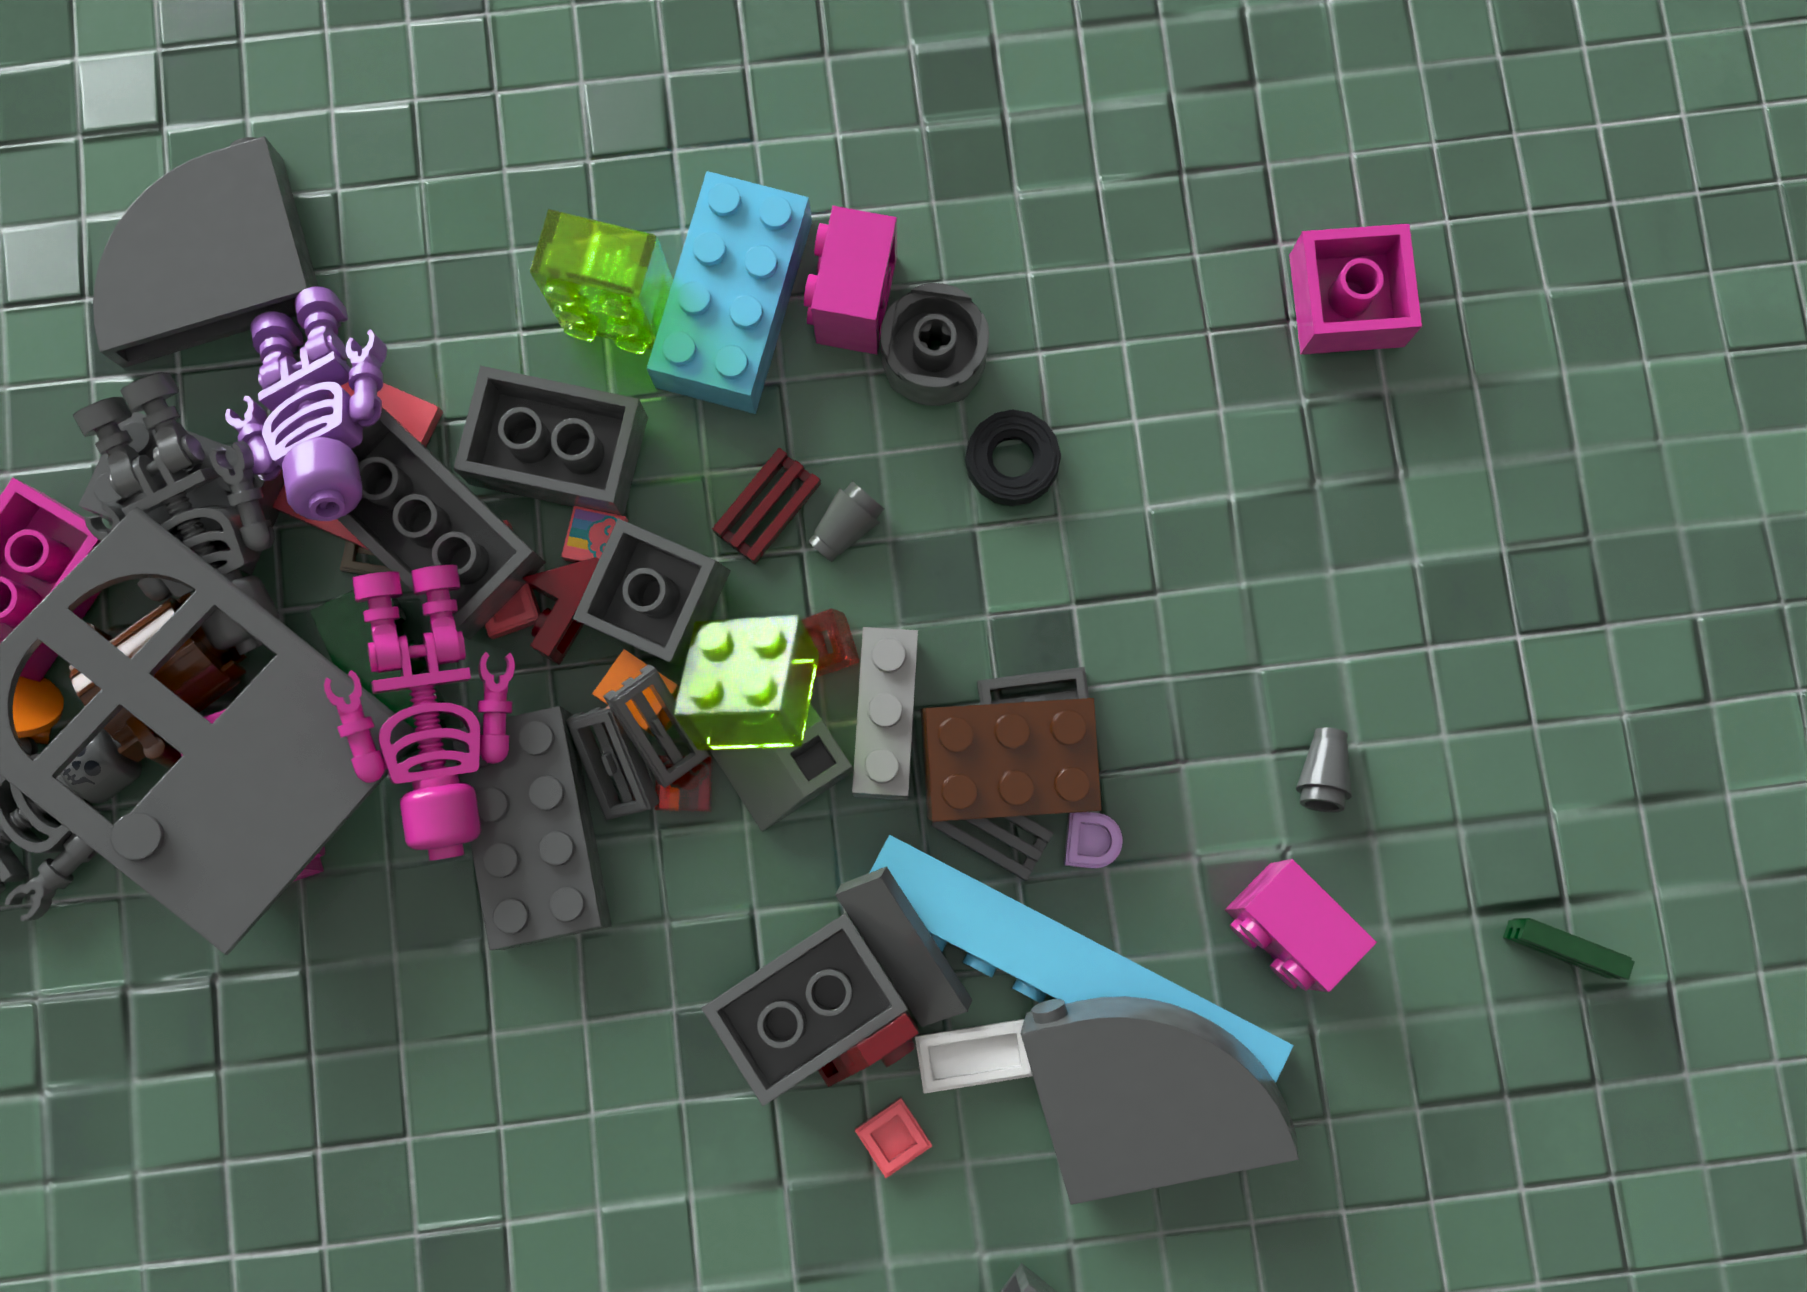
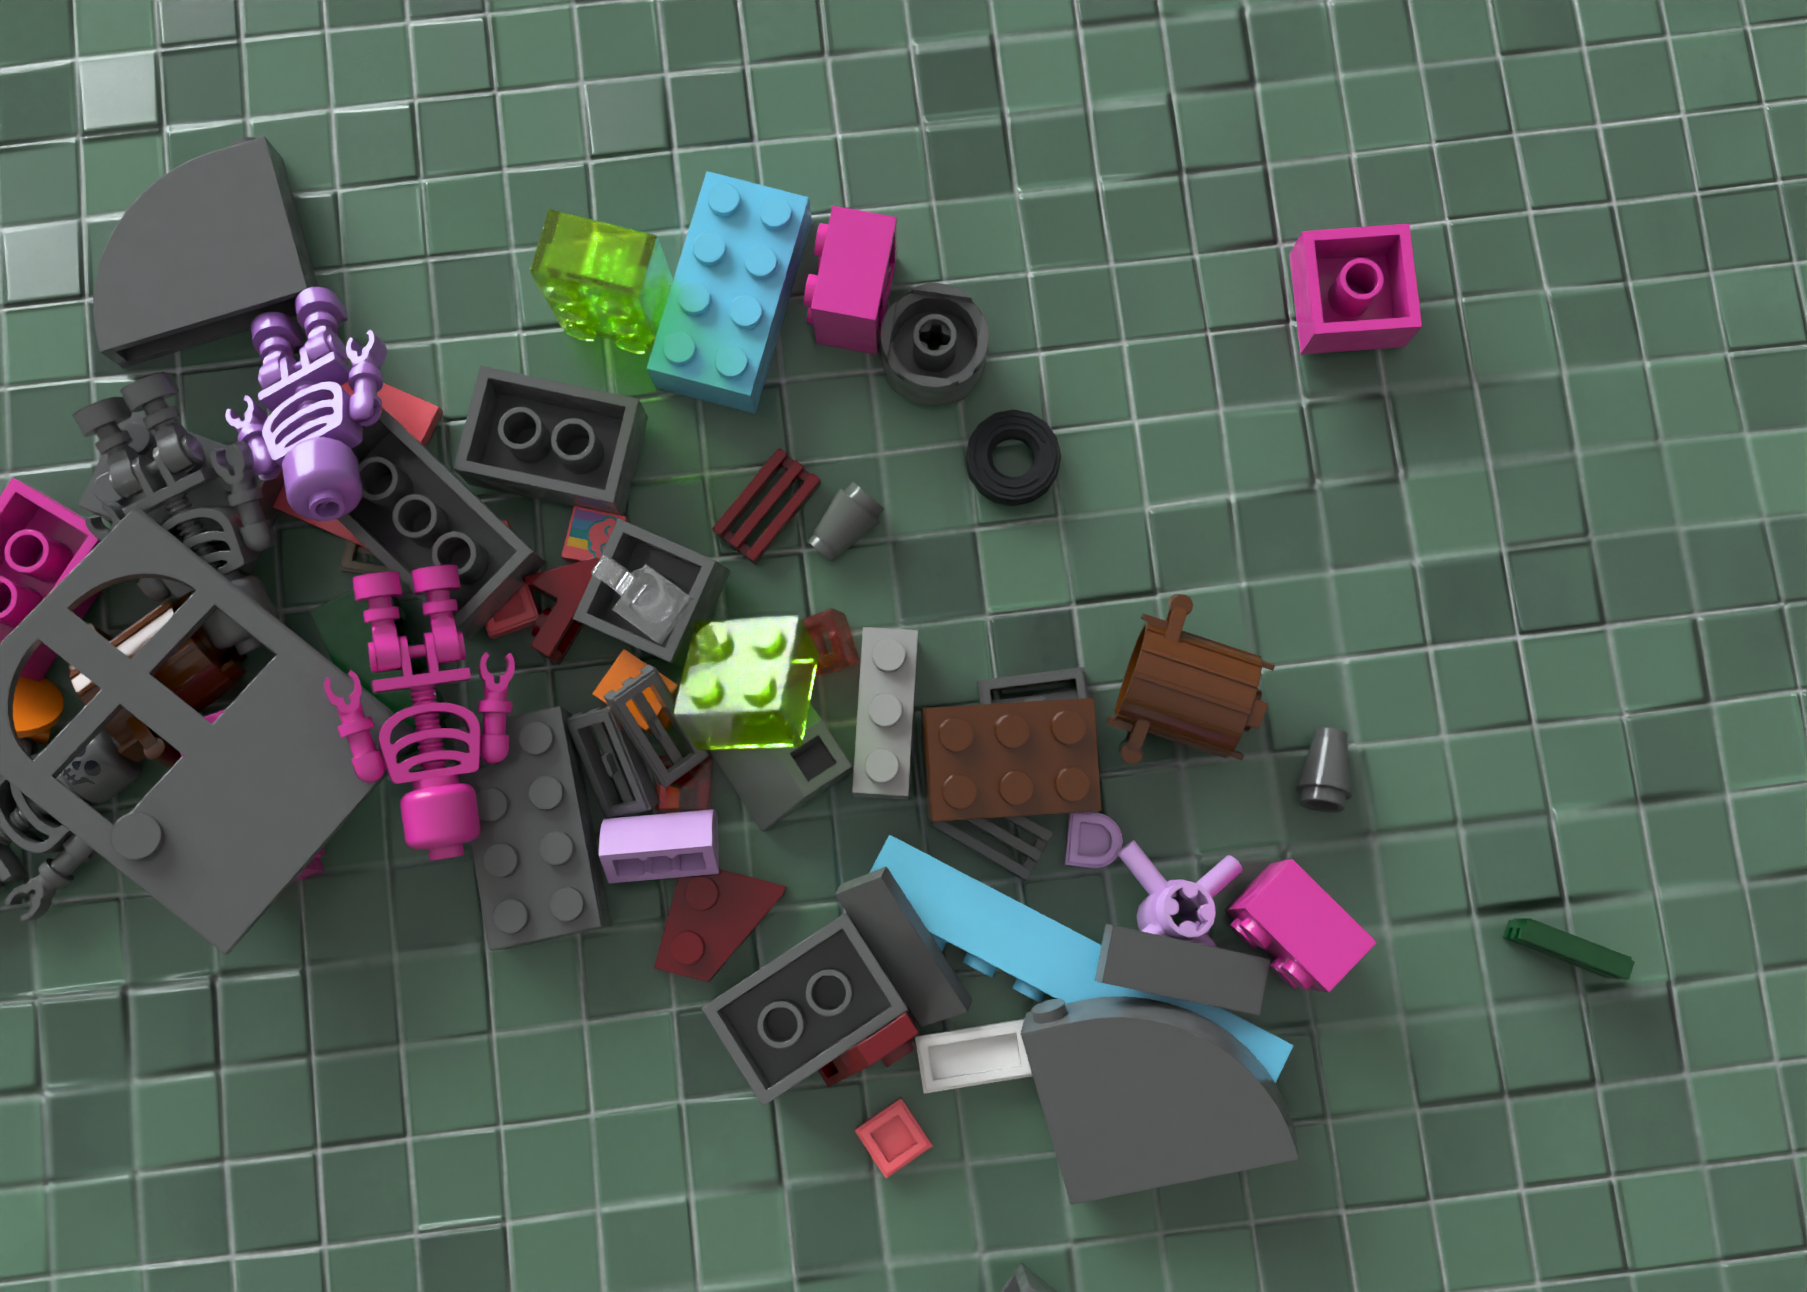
(646, 600): none -> clear plate
(659, 846): none -> lavender brick
(711, 920): none -> dark red wing
(1178, 896): none -> lavender bar
(1182, 969): none -> dark grey tile
(1187, 689): none -> reddish brown container

